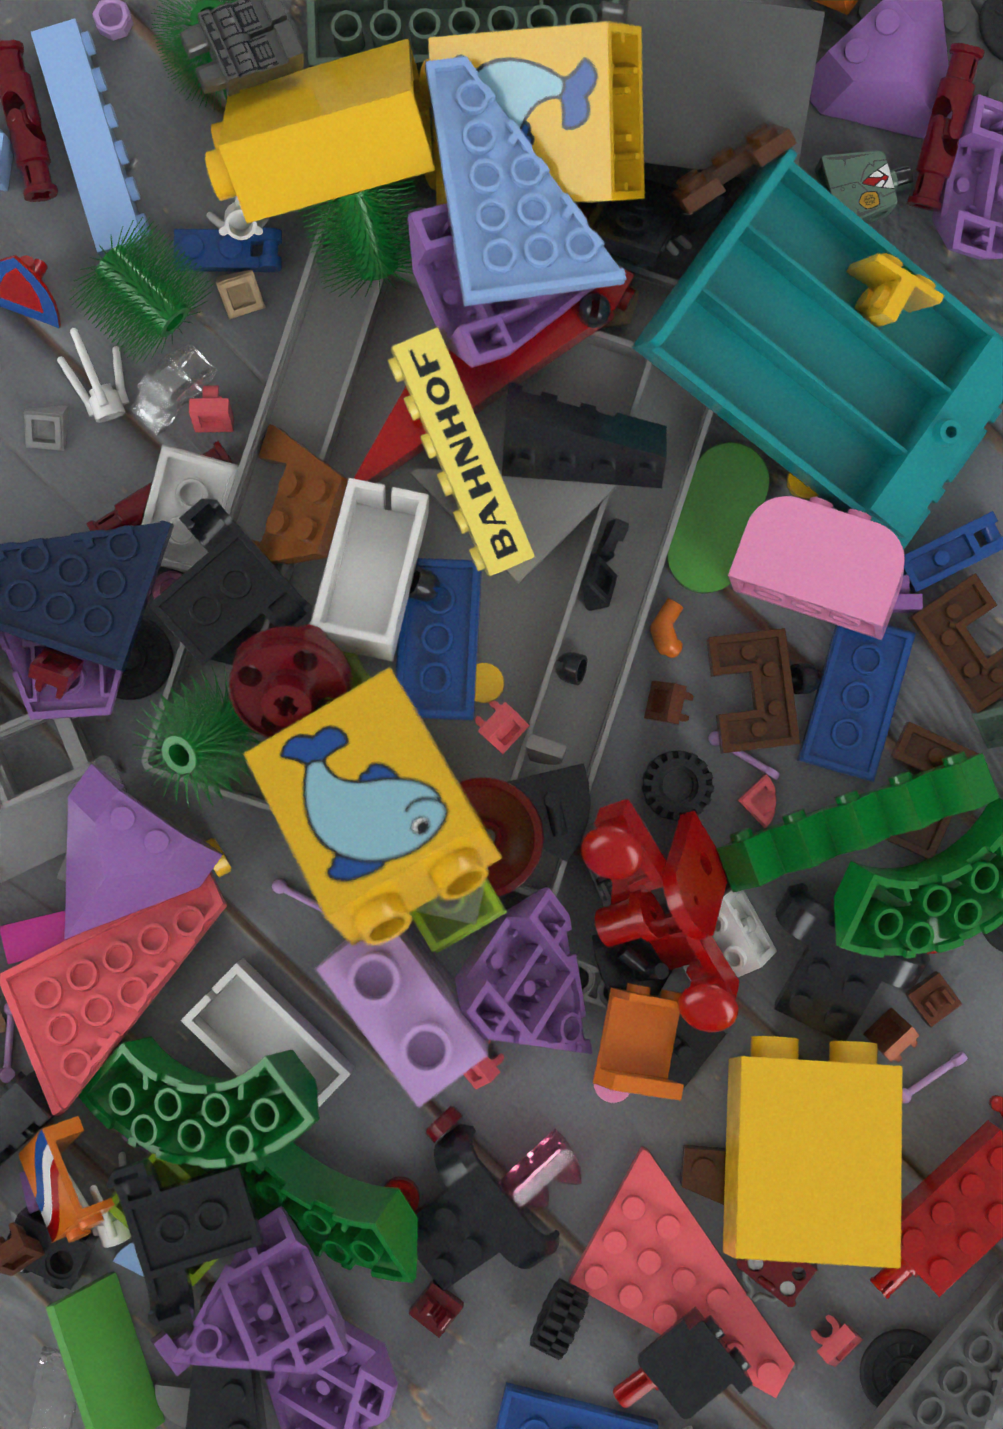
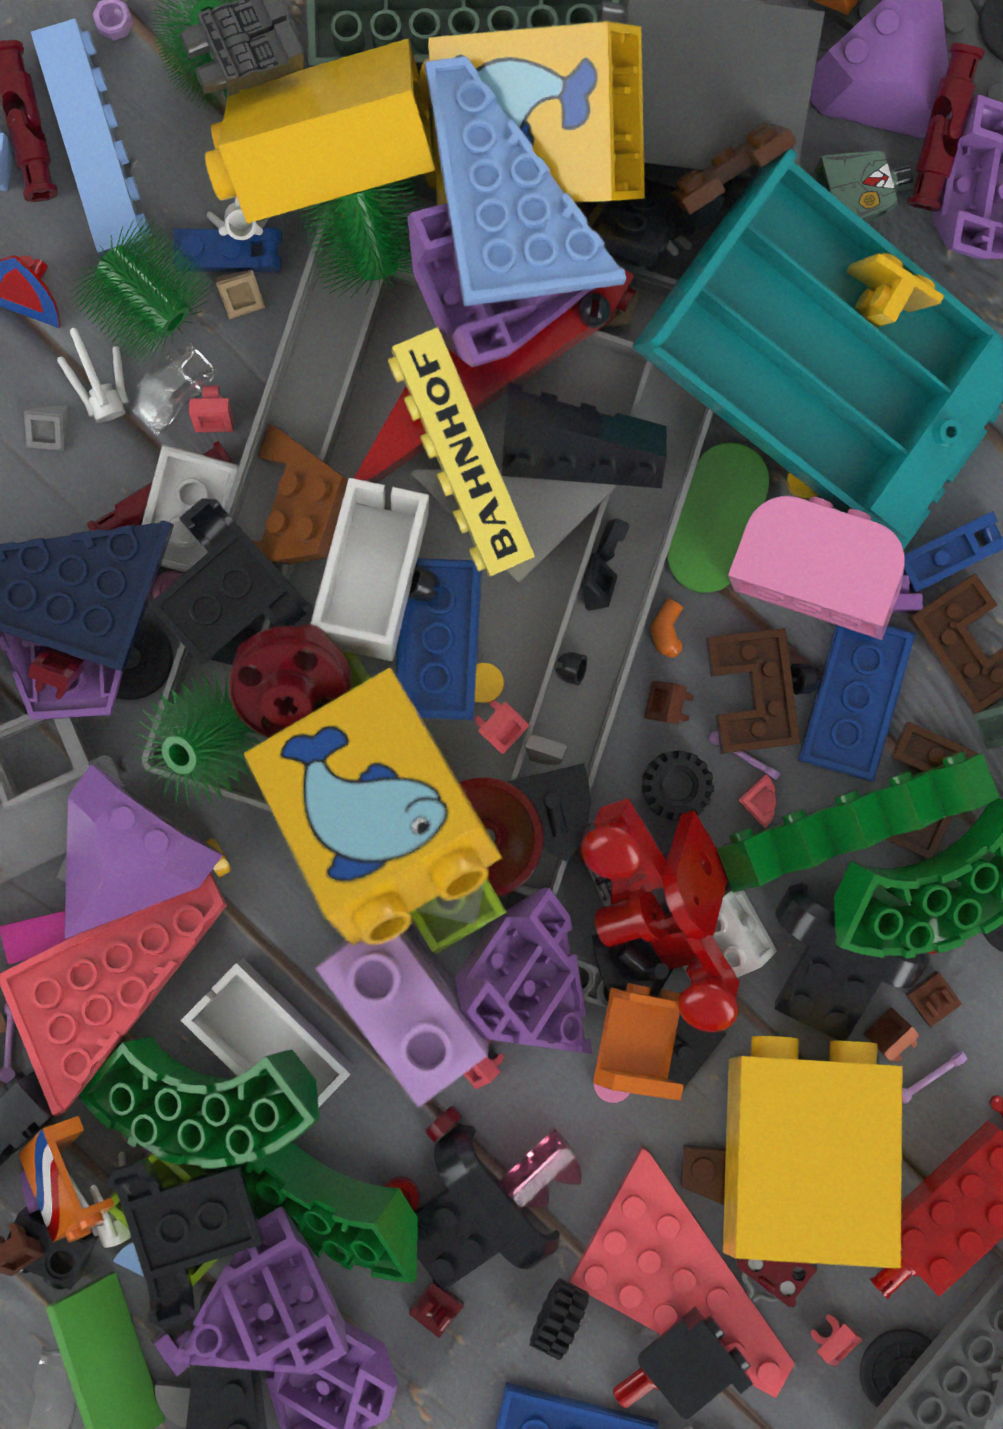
(280, 886): lavender hinge -> none

